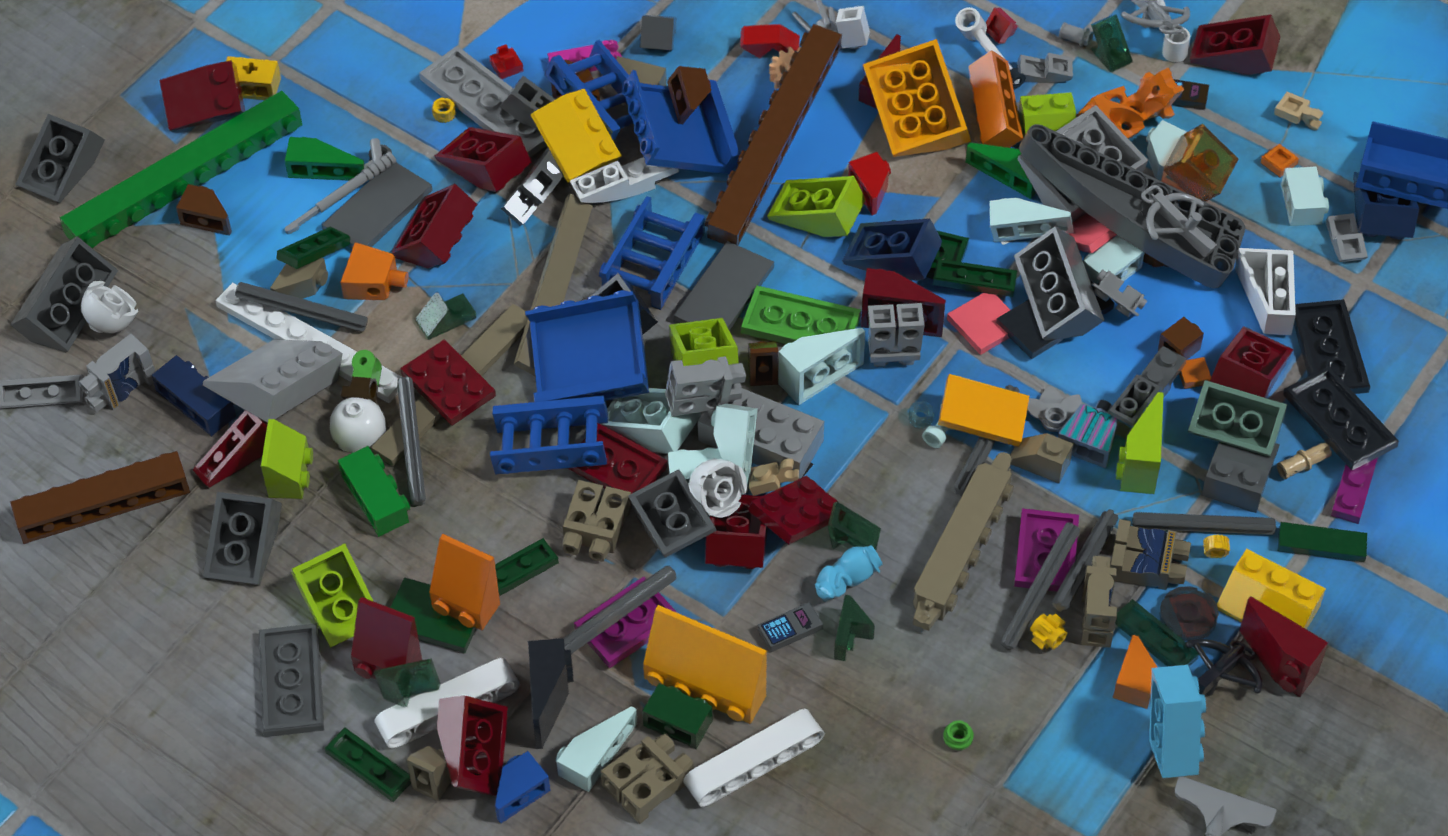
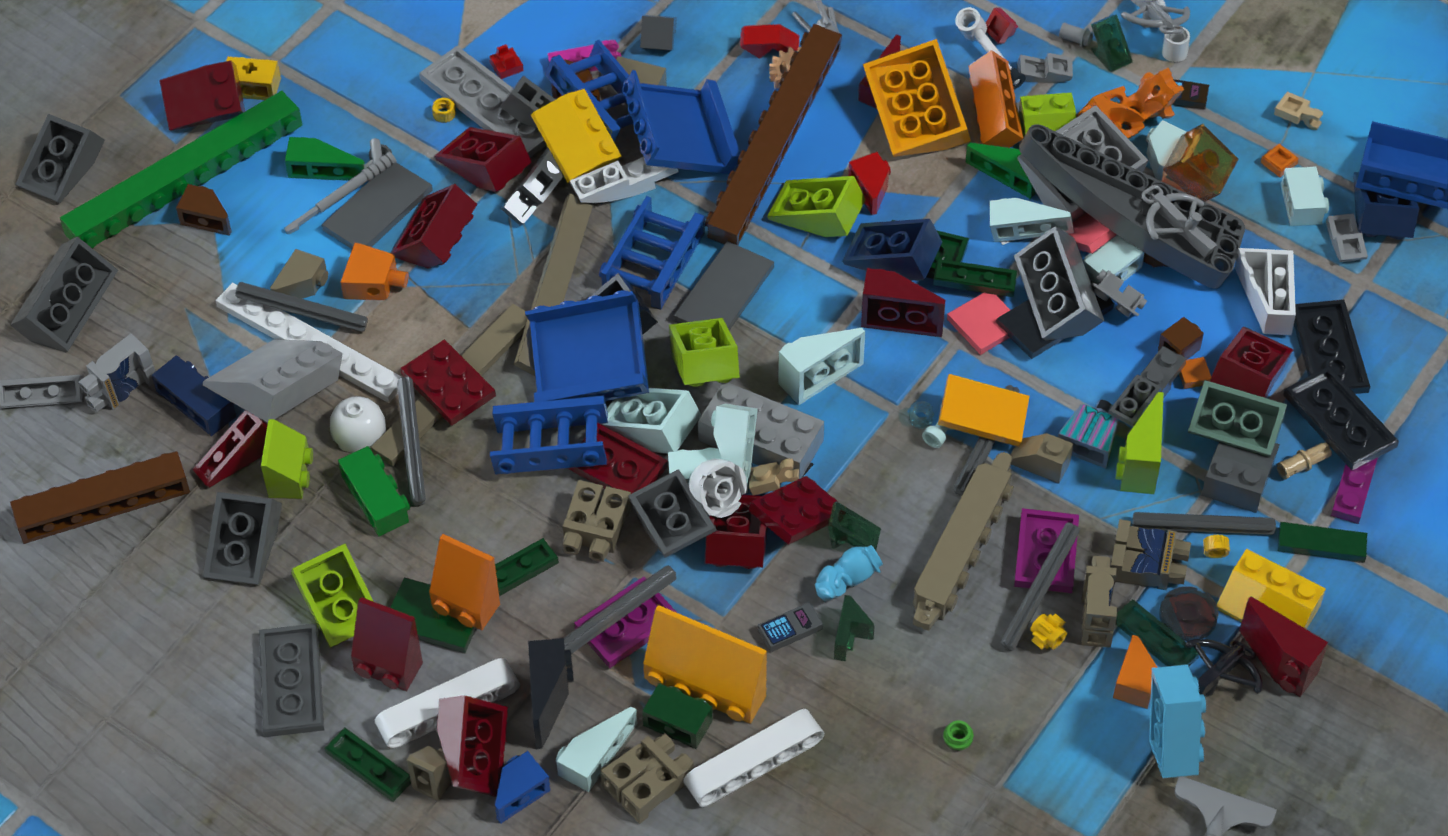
(107, 308): white cylinder -> none
(313, 247): dark green tile -> none
(364, 378): leg -> none
(406, 680): clear green slope -> none
(443, 316): clear green slope -> none
(688, 89): reddish brown slope -> none
(703, 385): light grey hips -> none
(763, 363): reddish brown slope -> none
(789, 316): bright green plate -> none
(853, 27): white brick -> none
(898, 341): light grey hips -> none
(1052, 407): light grey plate -> none
(1078, 570): dark grey axle -> none
(1237, 45): dark red slope -> none

